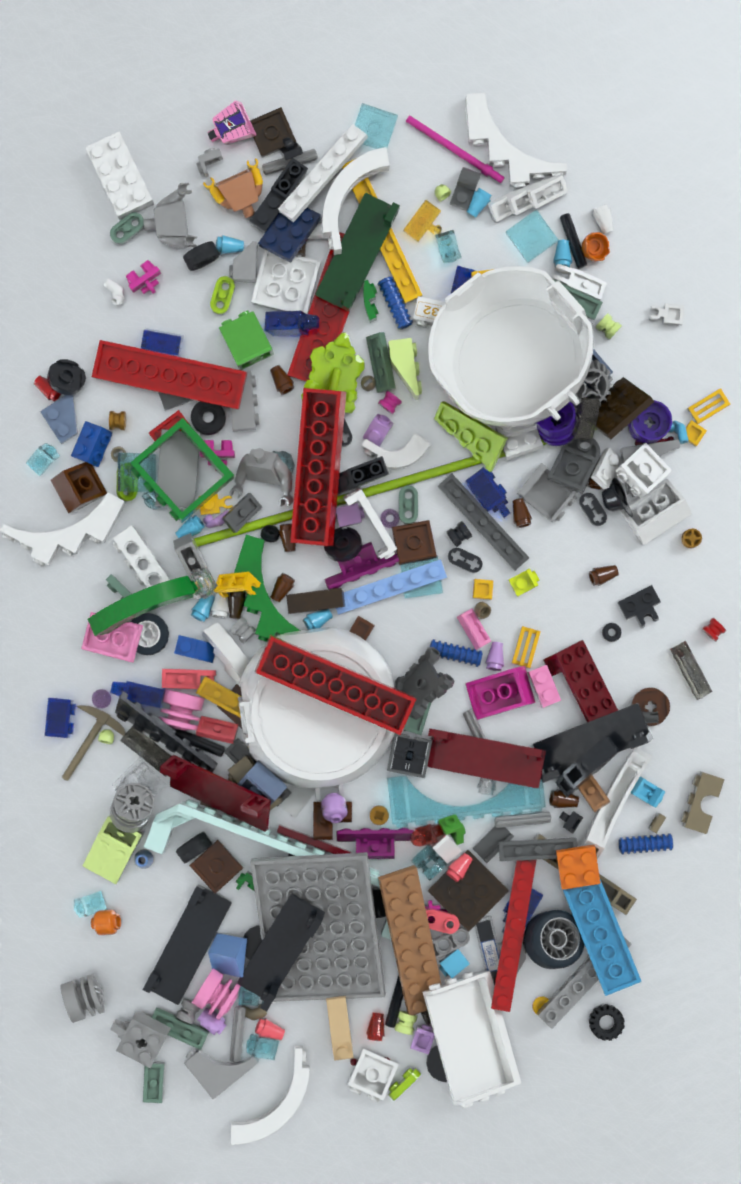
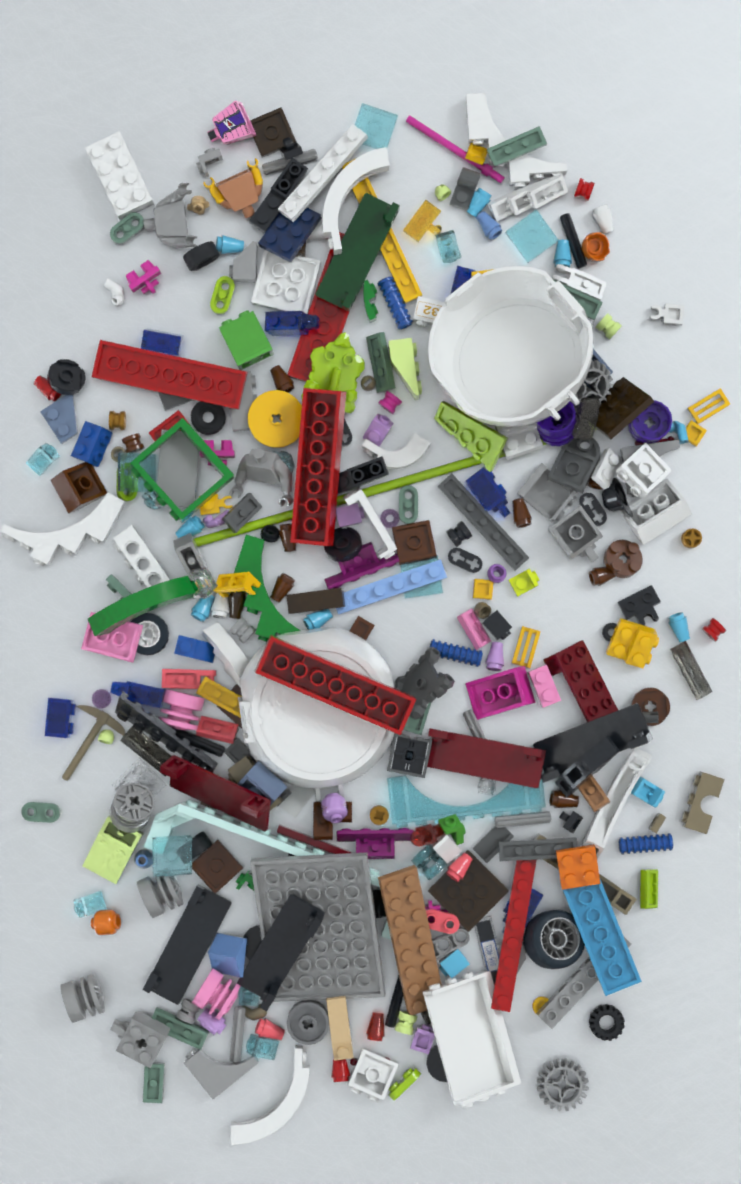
(40, 812): none -> sand green plate
(133, 443): none -> reddish brown wheel
(158, 893): none -> light grey wheel
(172, 855): none -> clear light blue tile
(198, 204): none -> tan plate
(260, 420): none -> yellow piece
(308, 1033): none -> flat silver wheel
(340, 1071): none -> red cone
(476, 154): none -> yellow tile
(490, 227): none -> medium blue cone
(497, 626): none -> black brick
(498, 568): none -> medium lavender plate
(516, 146): none -> sand green plate
(571, 1086): none -> light grey gear
(584, 189): none -> red wheel
(587, 536): none -> light grey hinge
(616, 565): none -> reddish brown plate
(632, 643): none -> yellow plate
(649, 889): none -> lime plate
(679, 626): none -> medium azure cone

